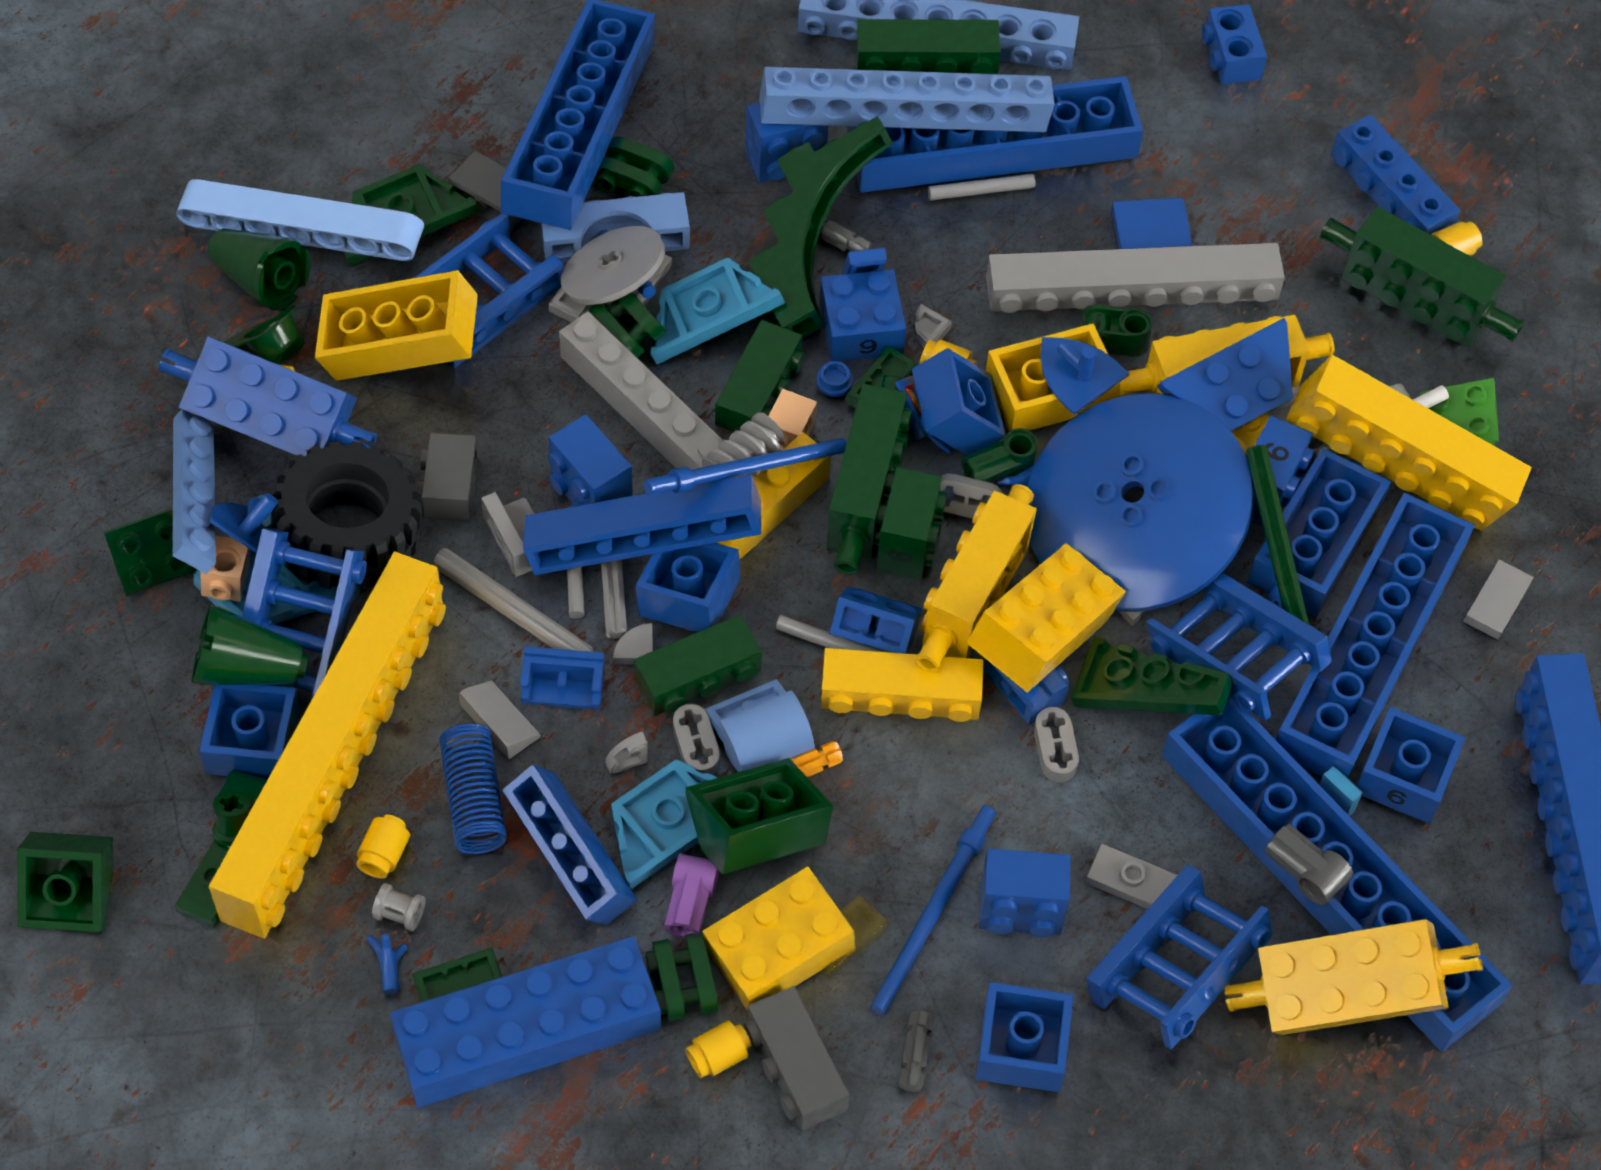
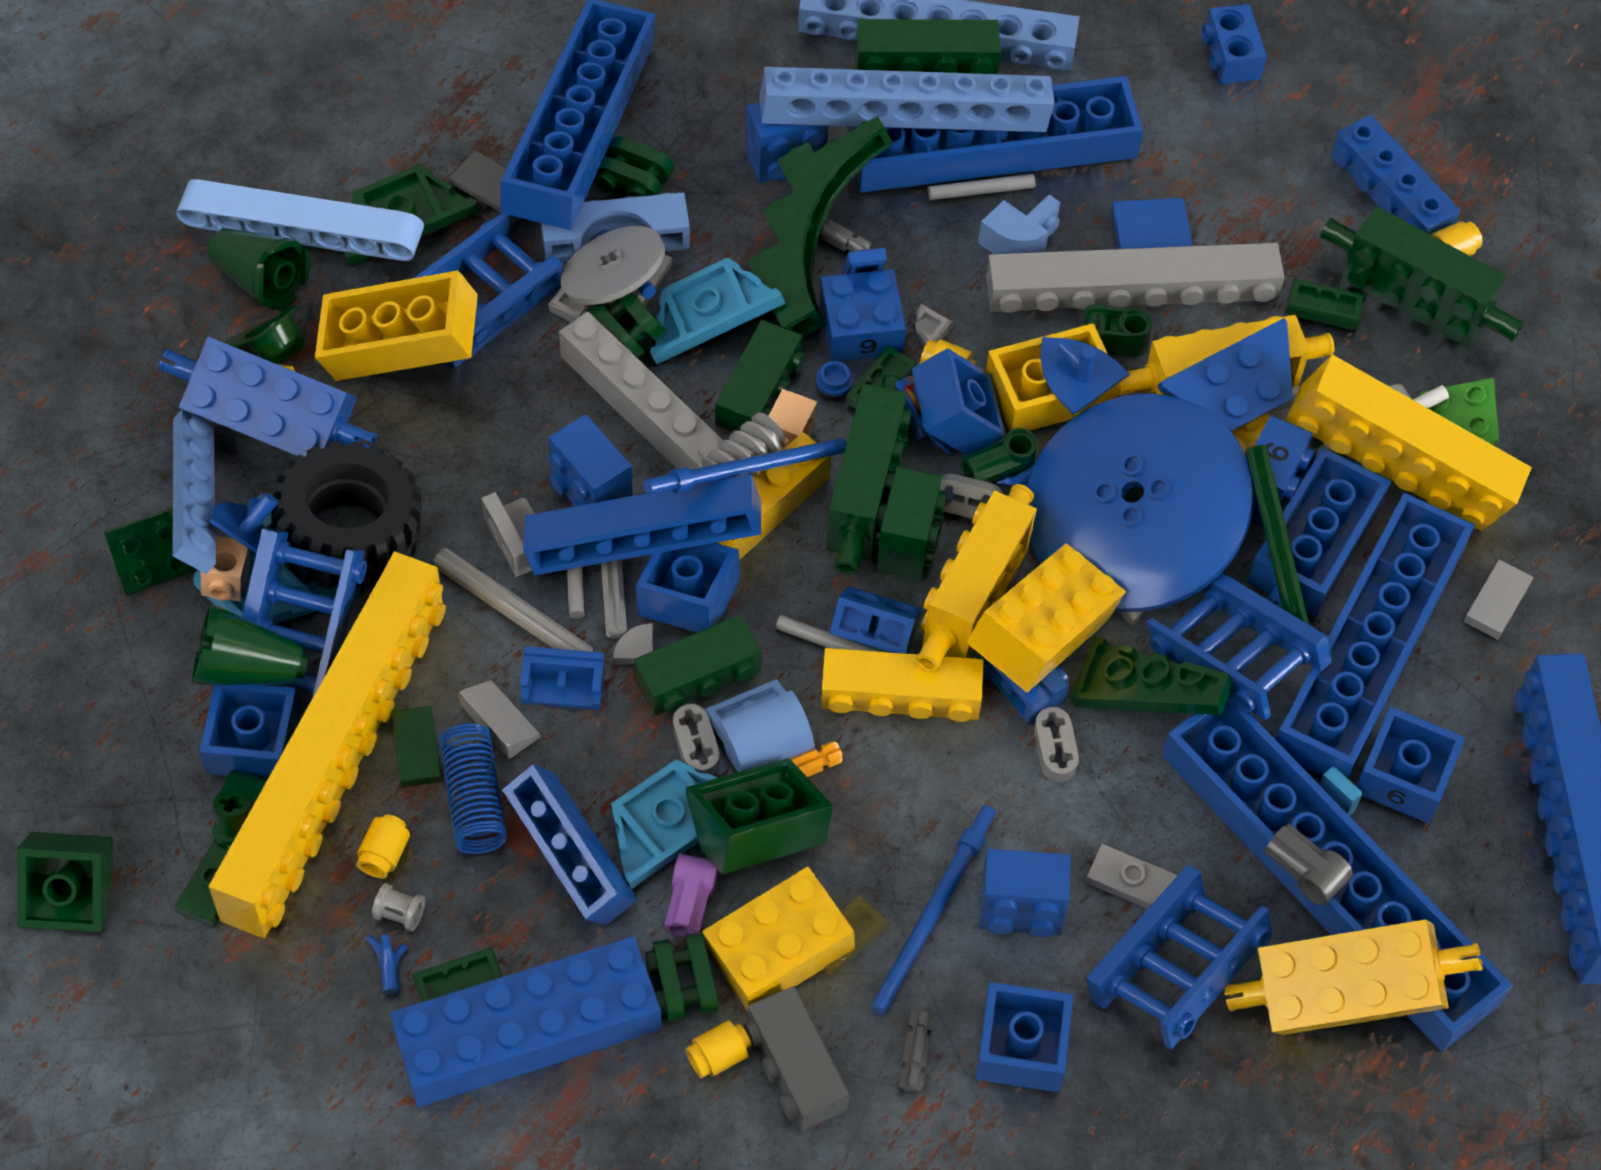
(416, 746): none -> dark green tile
(449, 476): dark grey brick -> none
(628, 754): light grey tile -> none
(1012, 232): none -> medium blue brick
(1325, 304): none -> dark green plate

